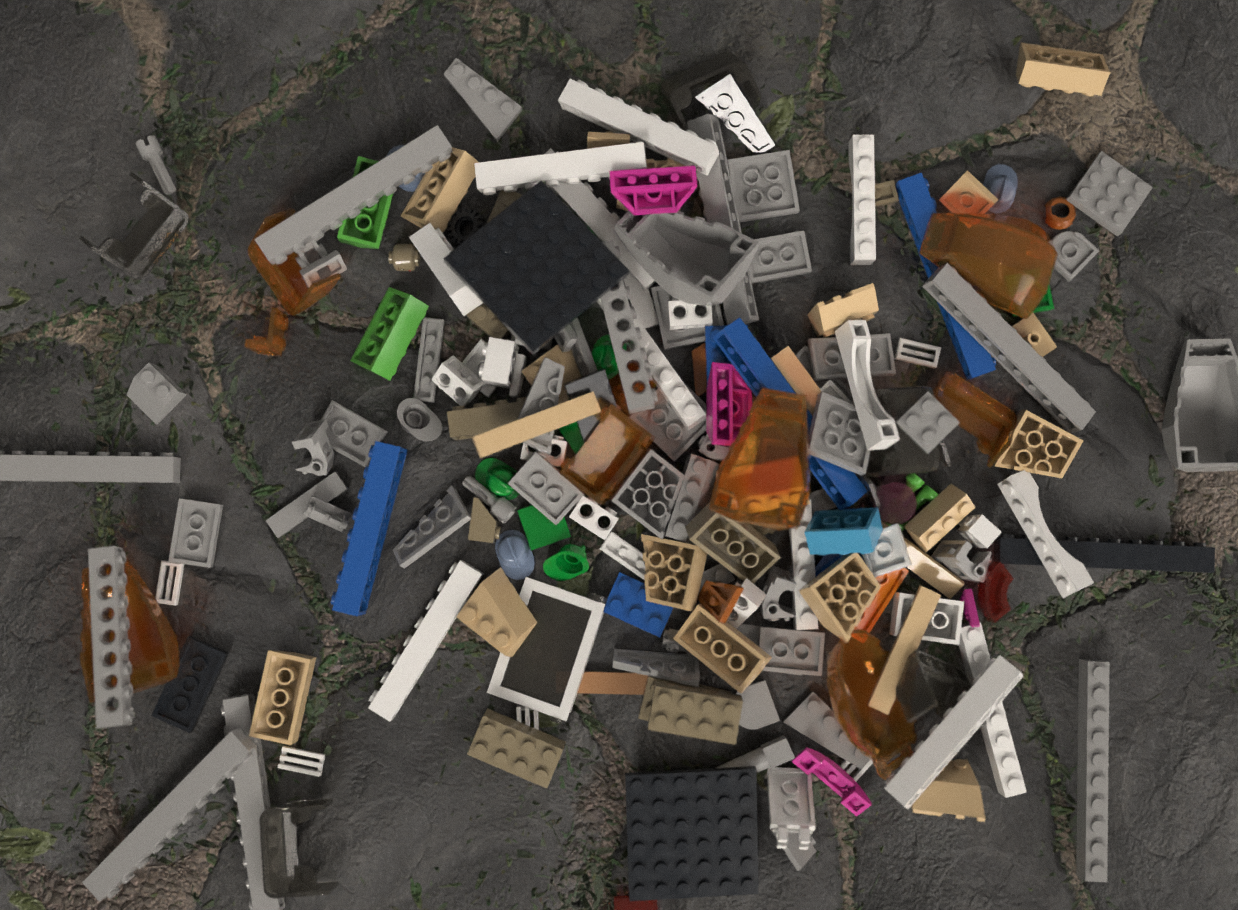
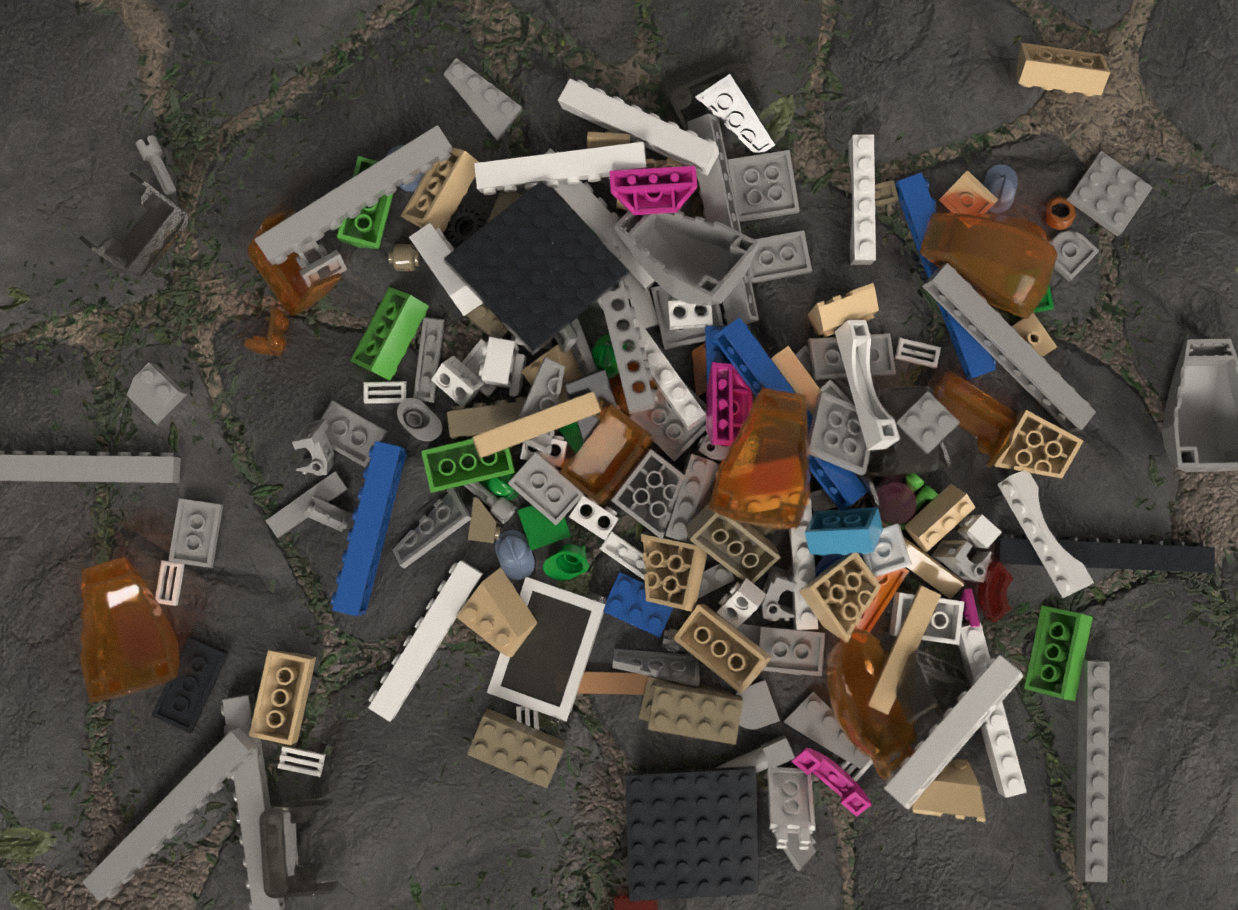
(103, 648): light grey brick -> none
(403, 392): none -> white tile
(461, 465): none -> bright green slope
(719, 599): dark orange wing -> none
(1058, 653): none -> bright green slope

